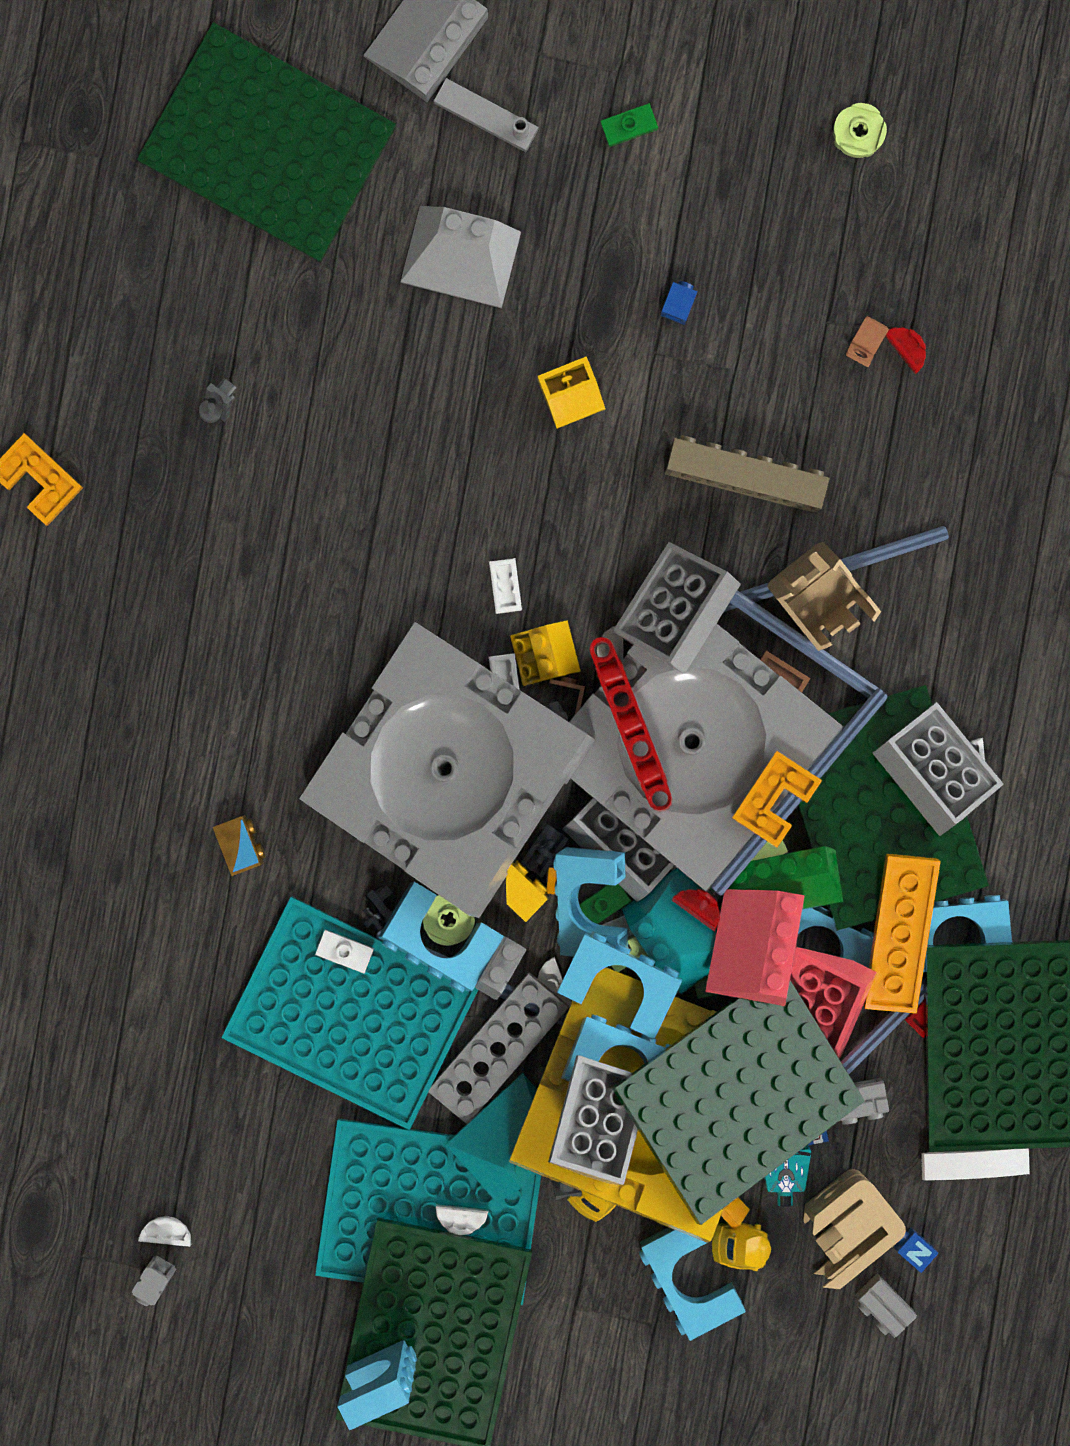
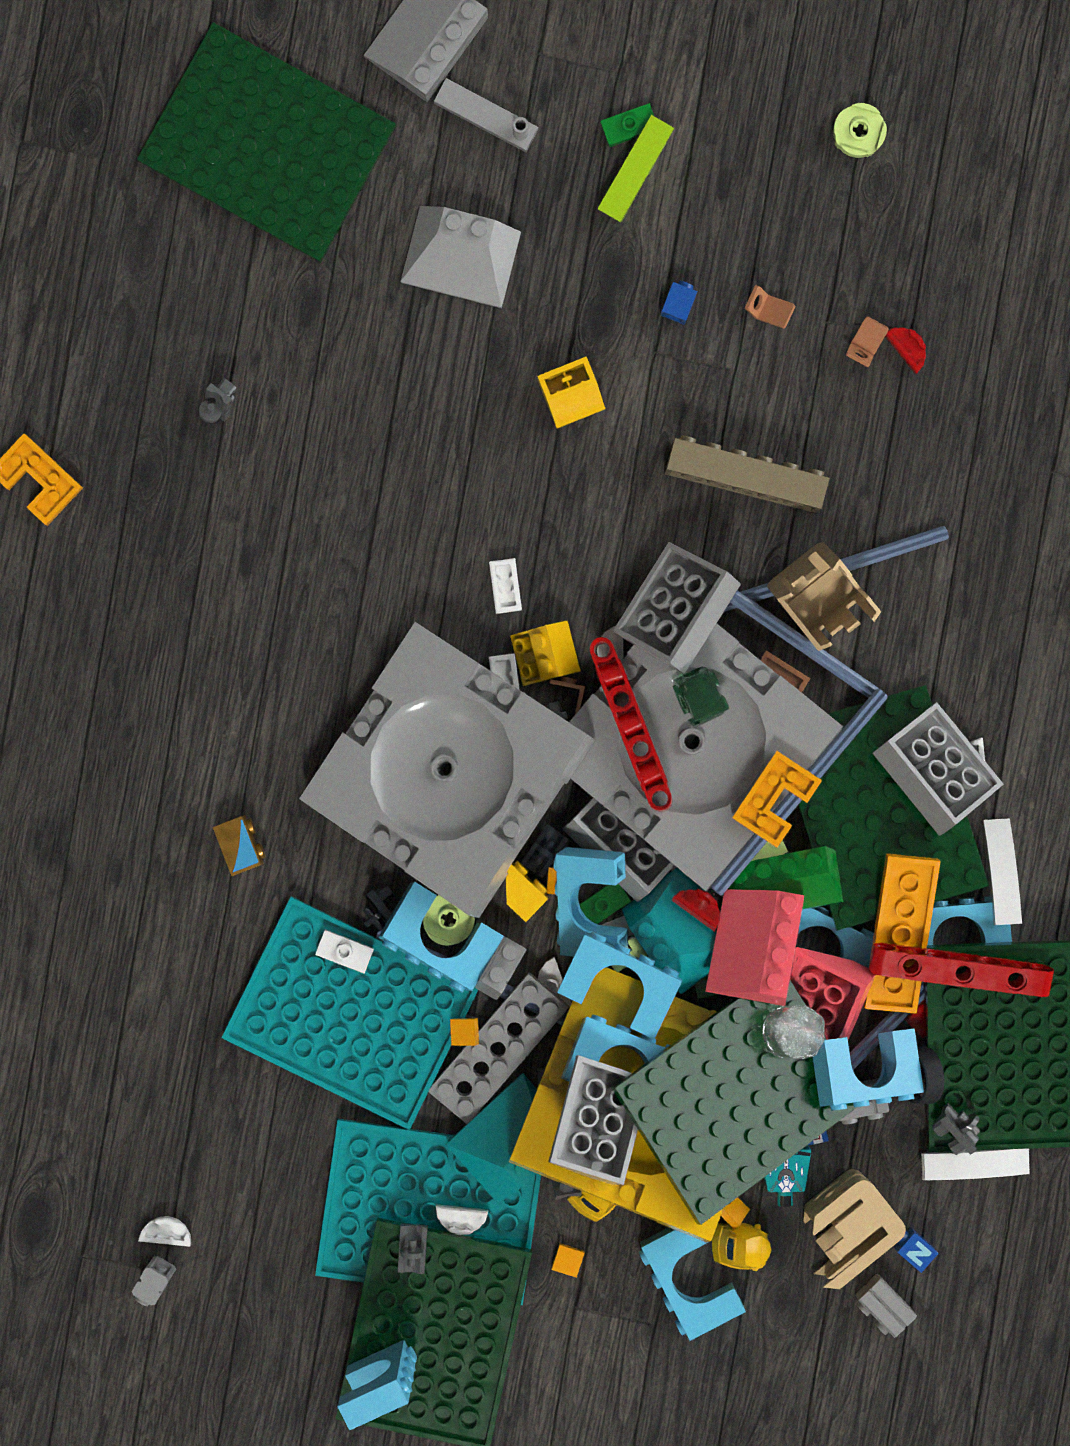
(412, 1248): none -> dark grey hips
(464, 1032): none -> light orange tile
(568, 1260): none -> light orange tile
(636, 168): none -> lime slope
(699, 696): none -> clear green brick
(769, 309): none -> nougat bracket
(794, 1032): none -> clear brick
(898, 1077): none -> medium azure arch
(934, 1077): none -> black tyre
(941, 968): none -> red beam
(960, 1126): none -> dark grey hips
(1002, 871): none -> white slope

